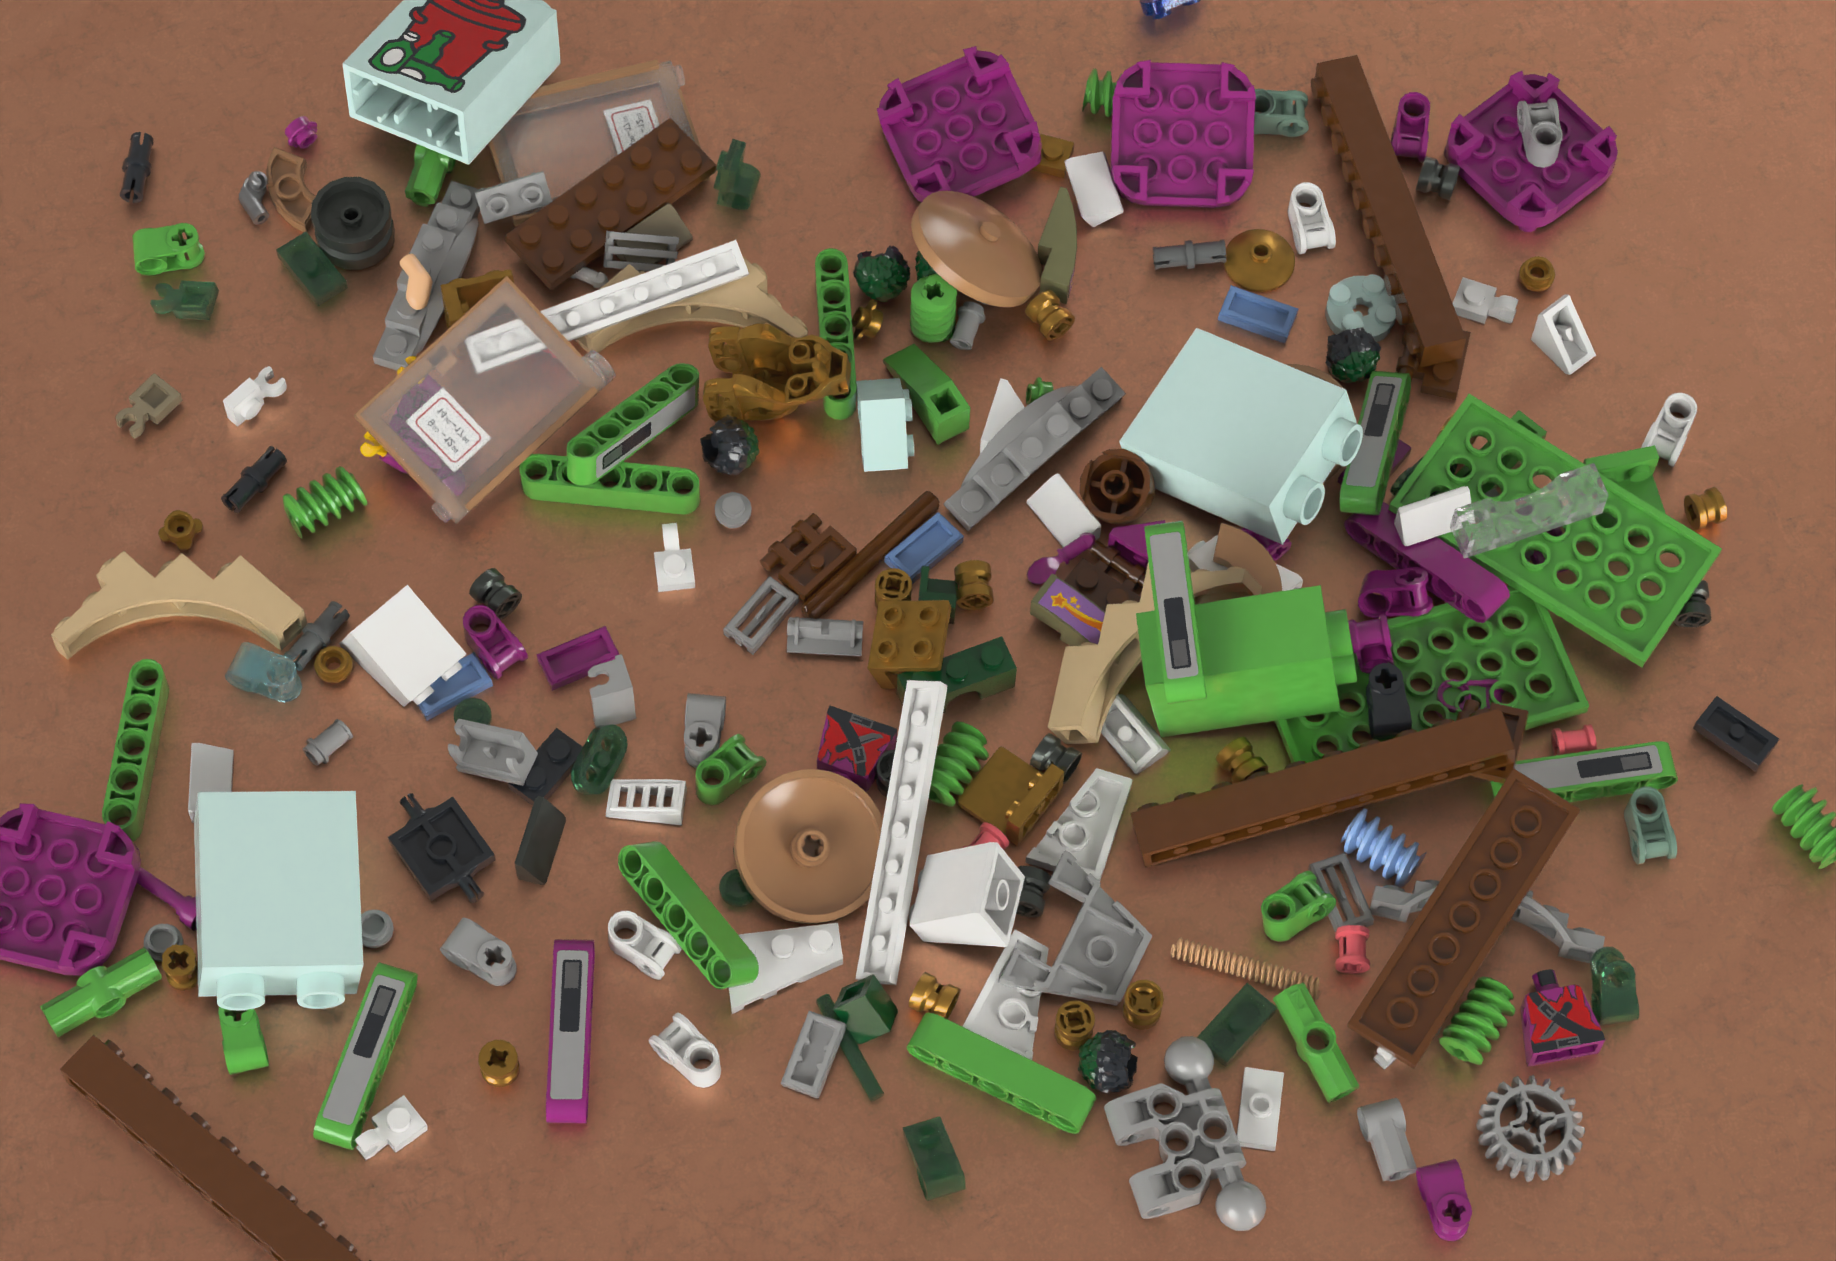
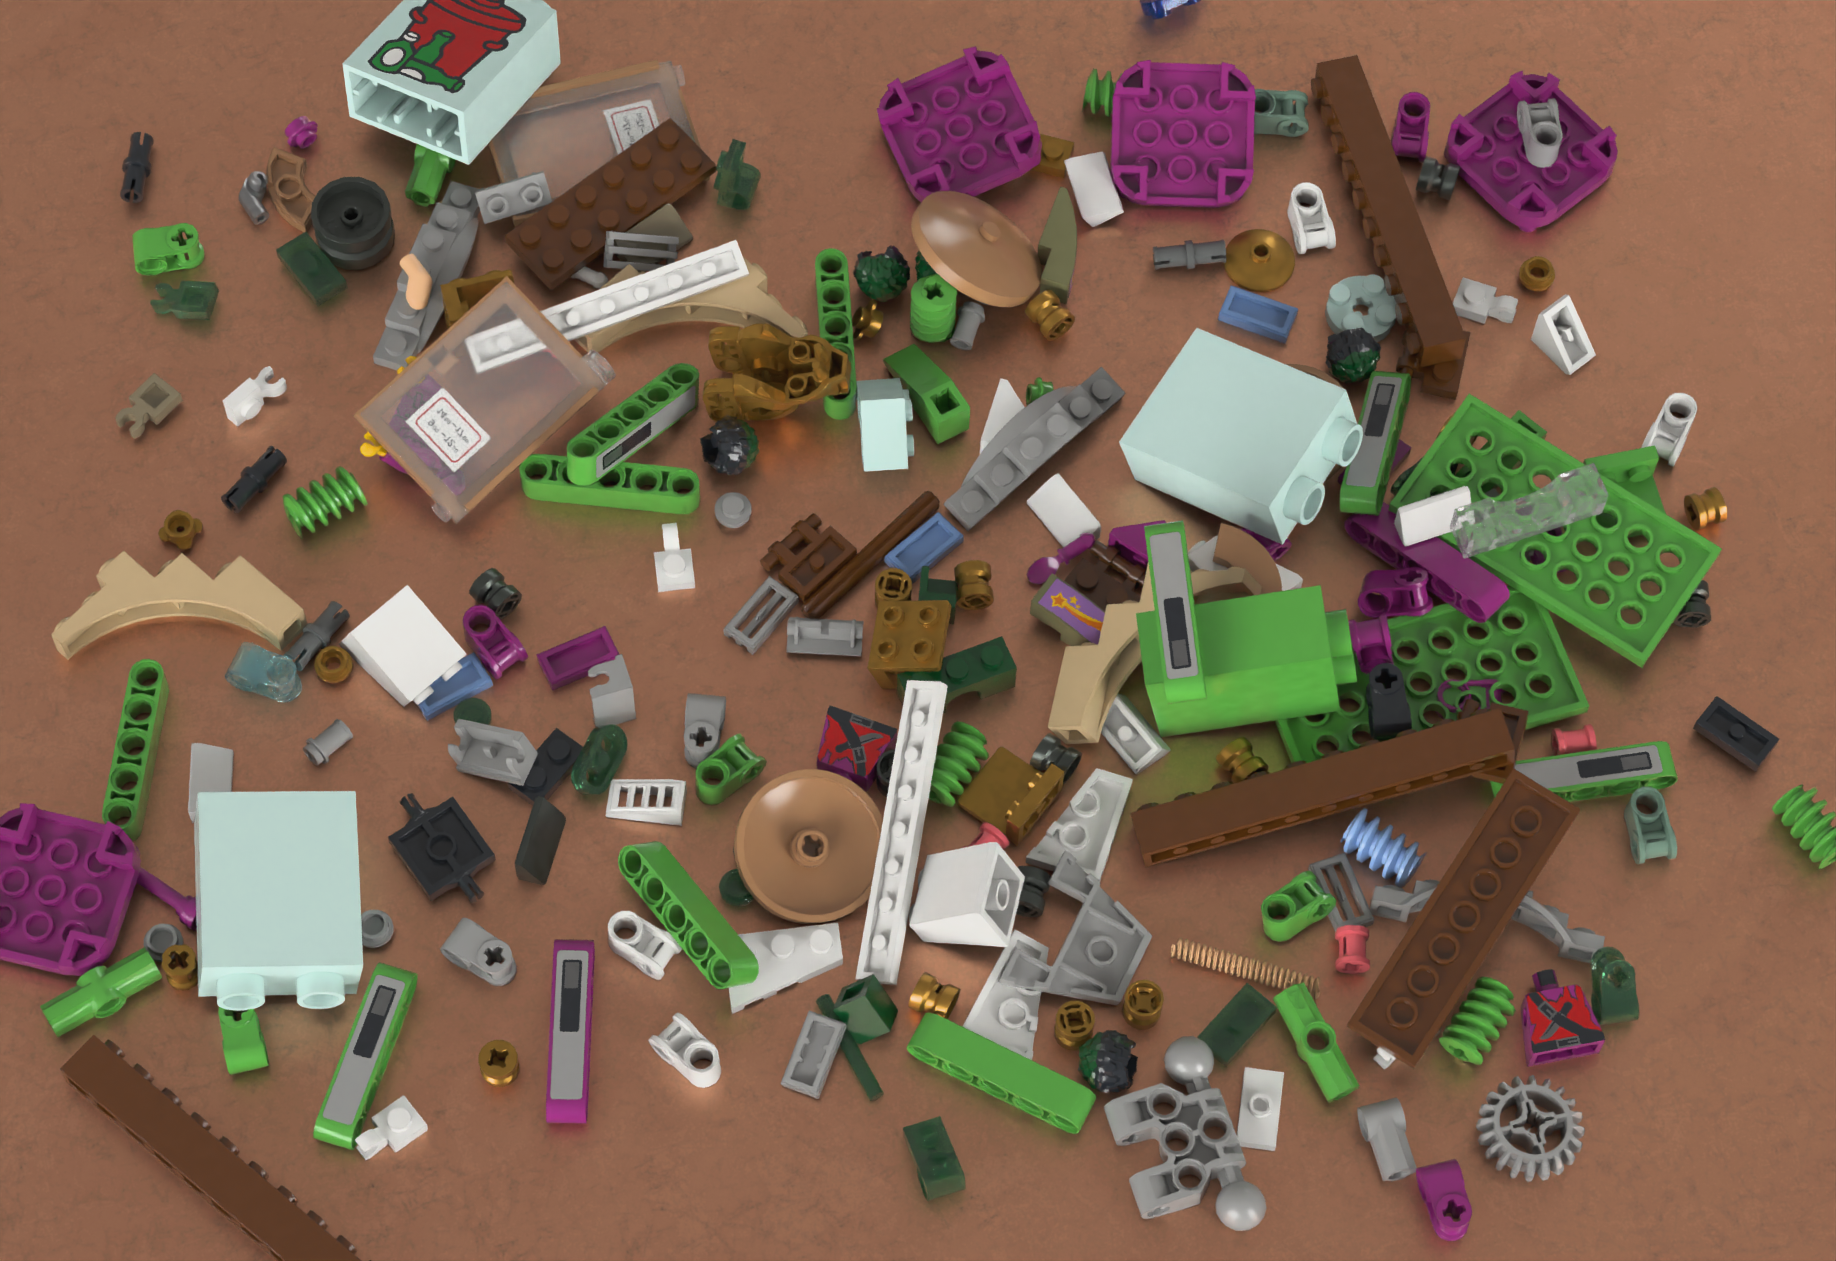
(1117, 486): reddish brown cylinder -> none

